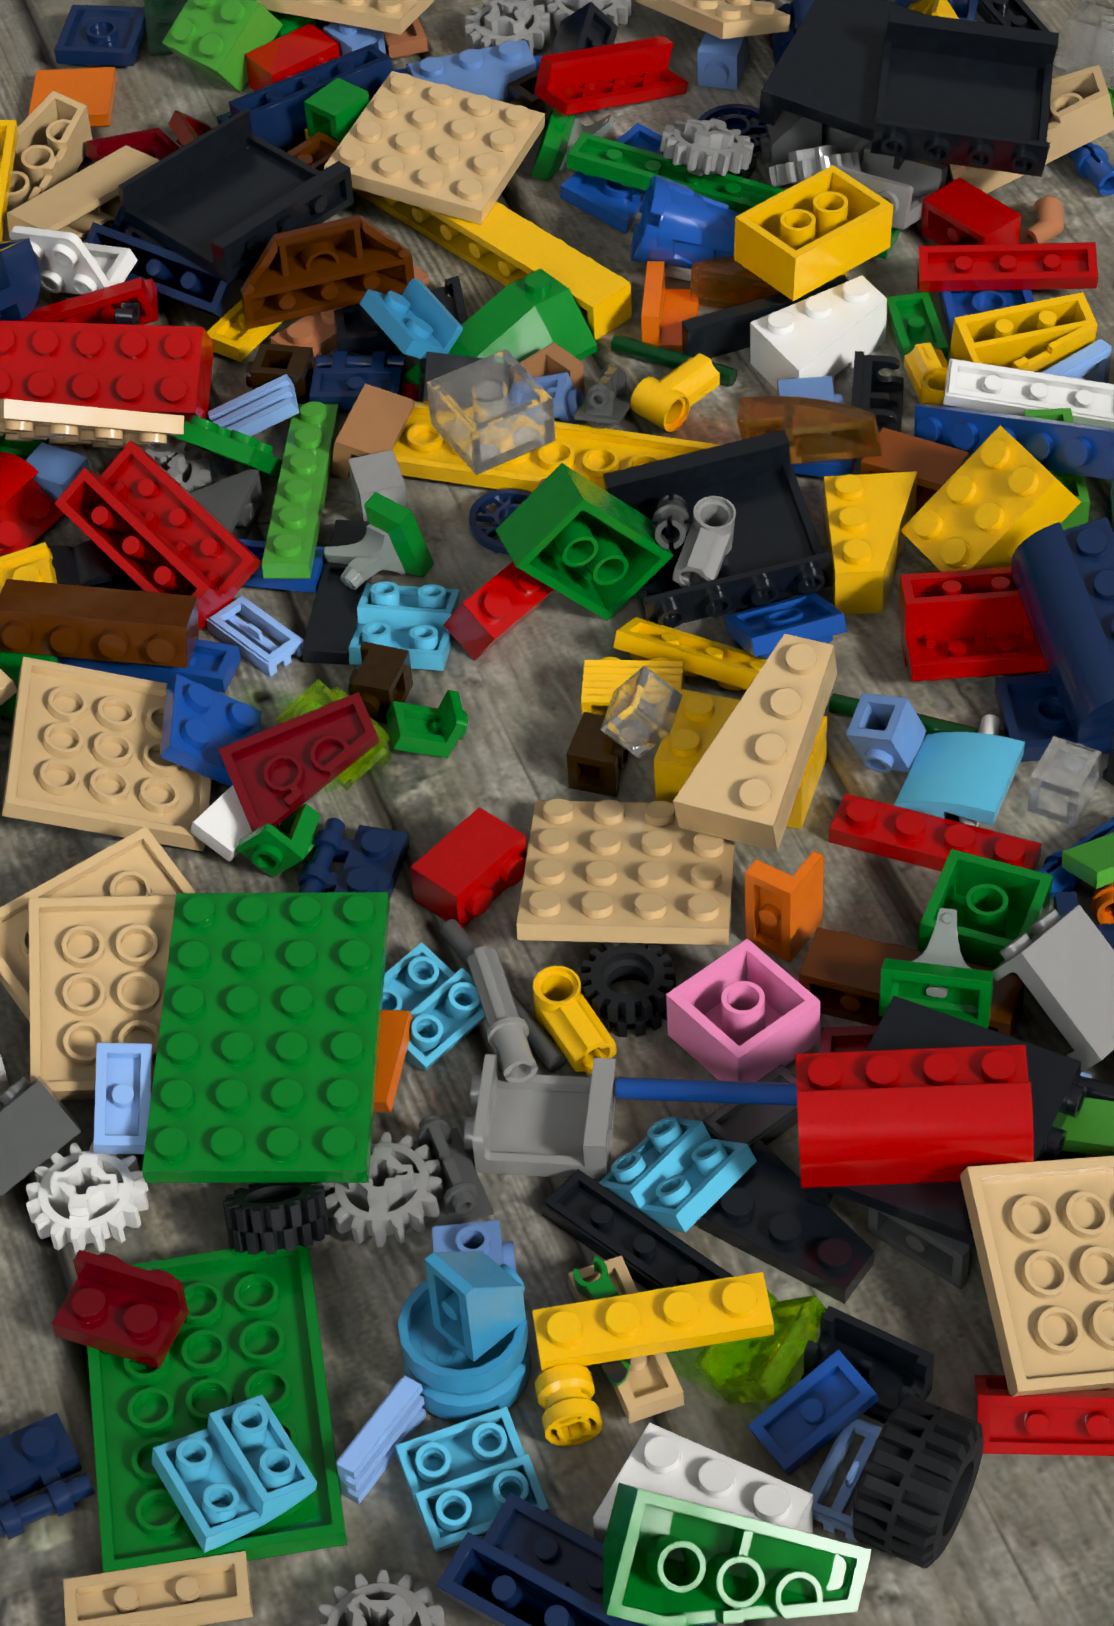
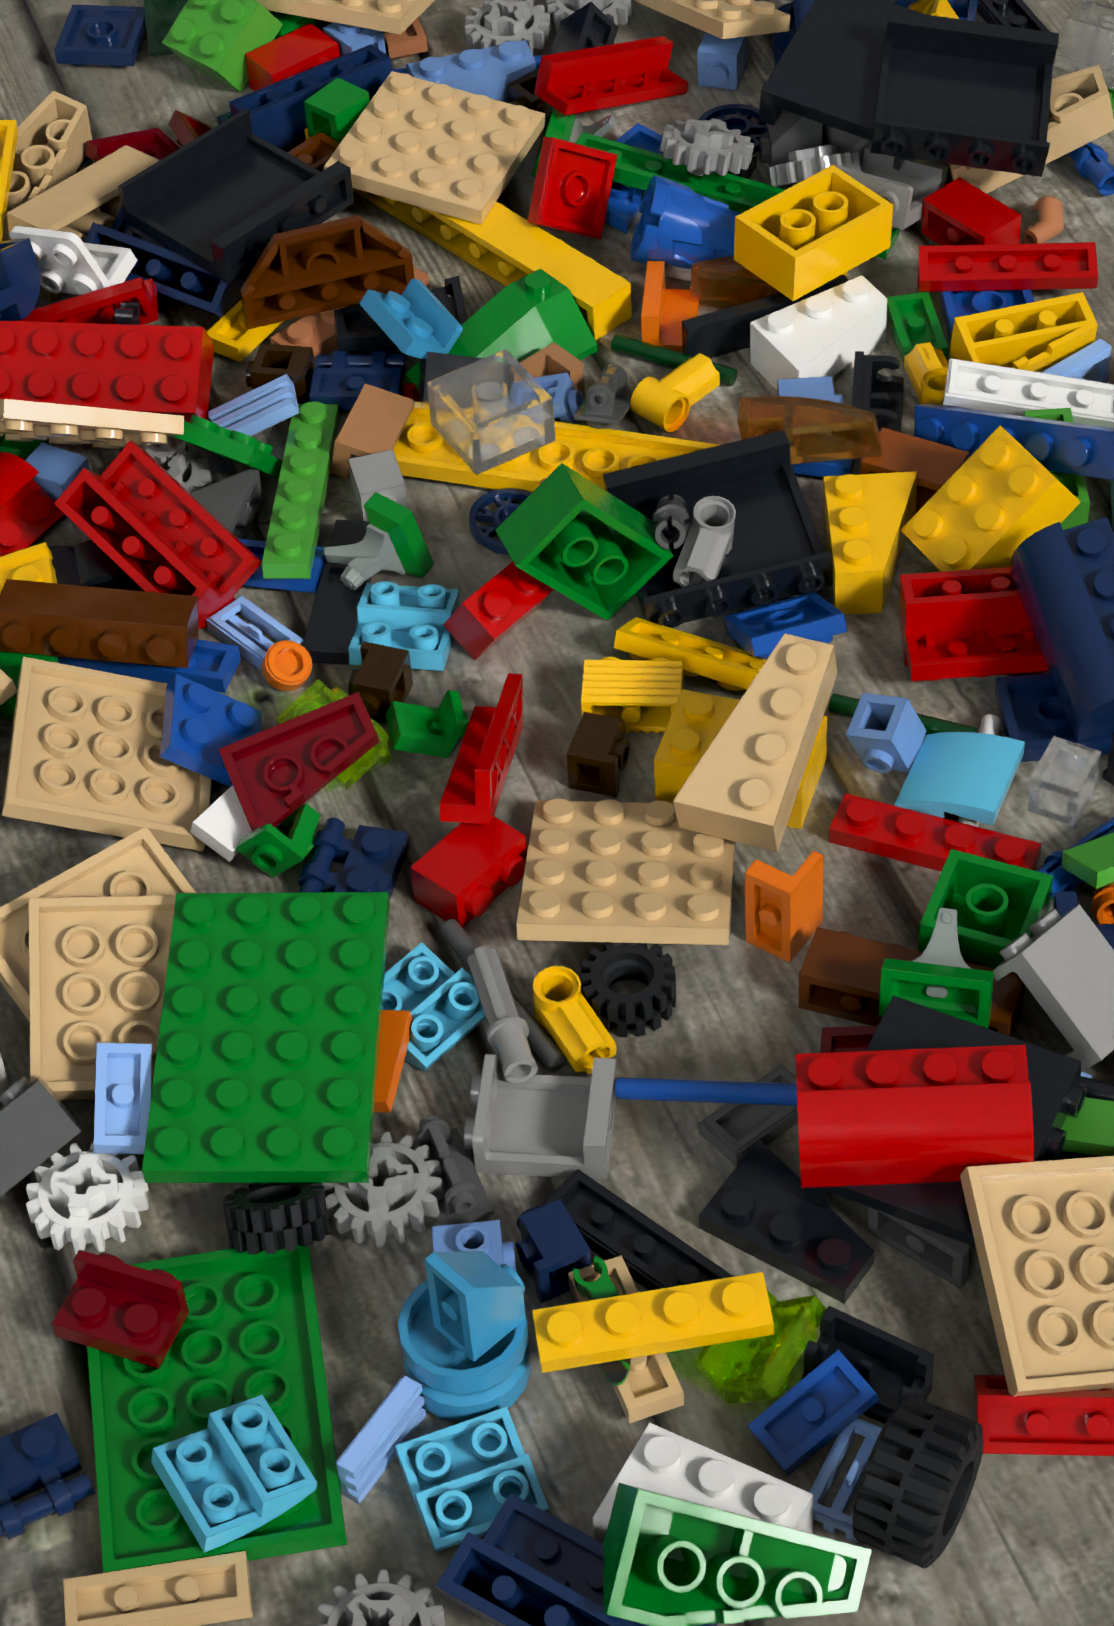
(86, 85): orange tile -> none
(286, 665): none -> orange tile
(484, 758): none -> red fence
(551, 1248): none -> dark blue brick
(569, 1411): yellow wheel -> none
(572, 188): none -> red plate
(641, 712): clear brick -> none
(678, 1172): medium azure slope -> none
(743, 1015): bright pink brick -> none

